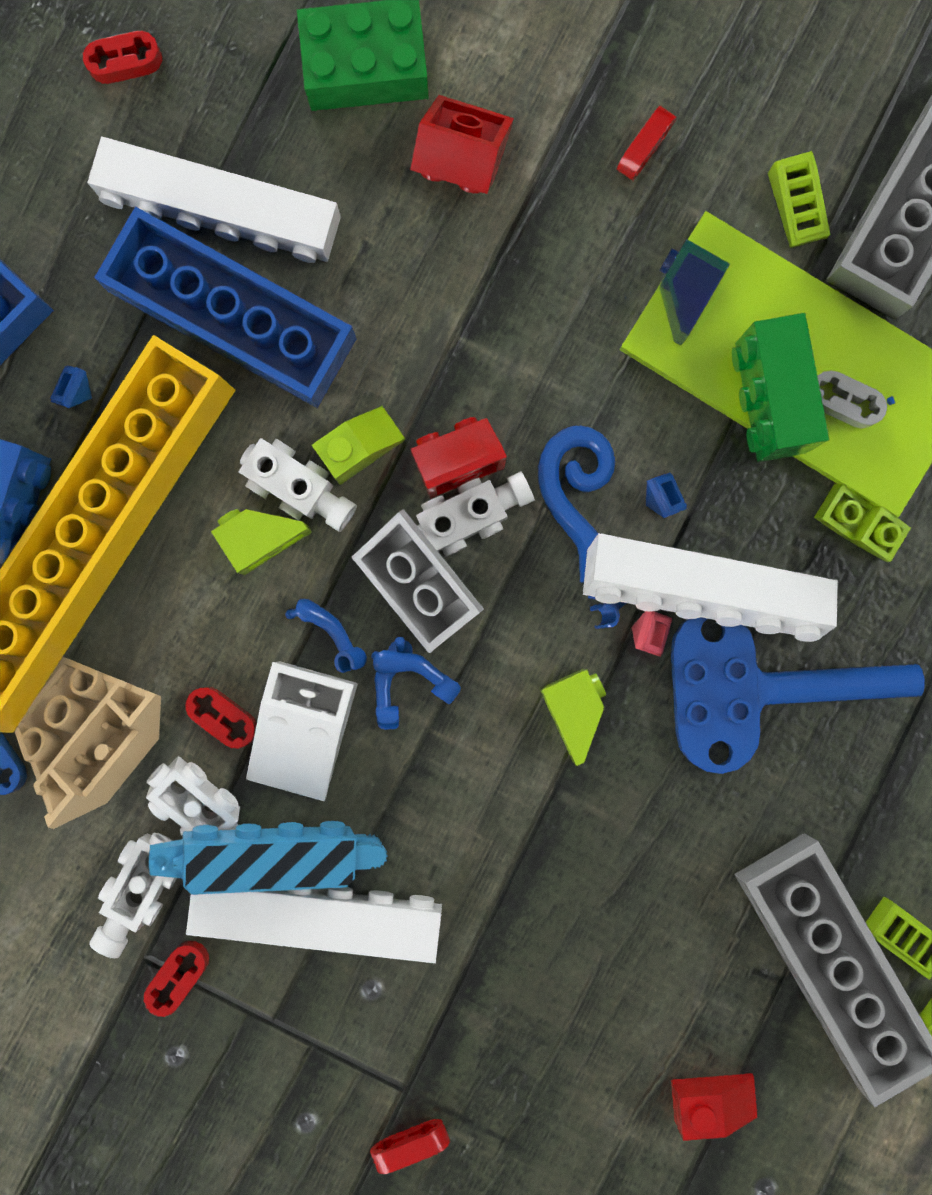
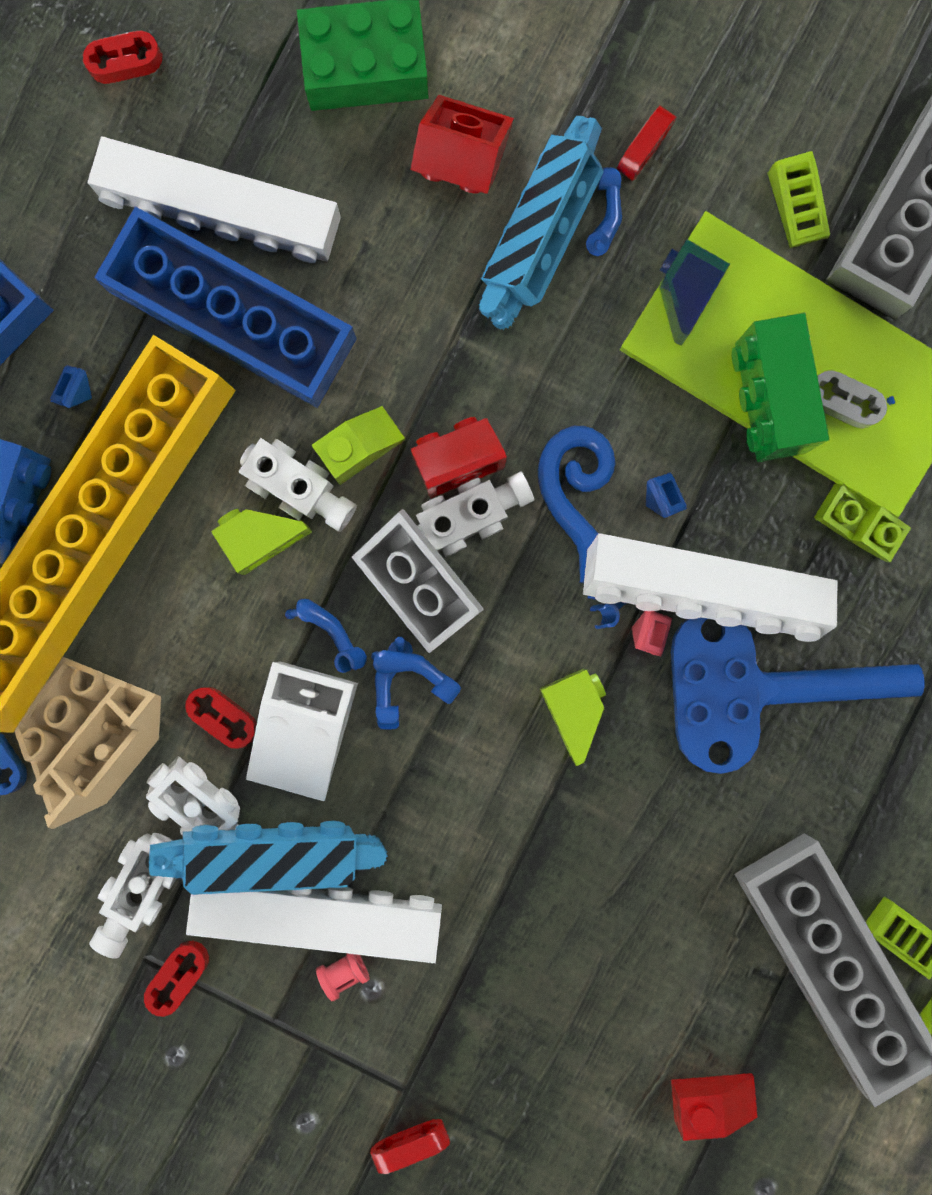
(342, 975): none -> coral bush
(542, 223): none -> dark azure hinge
(601, 238): none -> blue piece

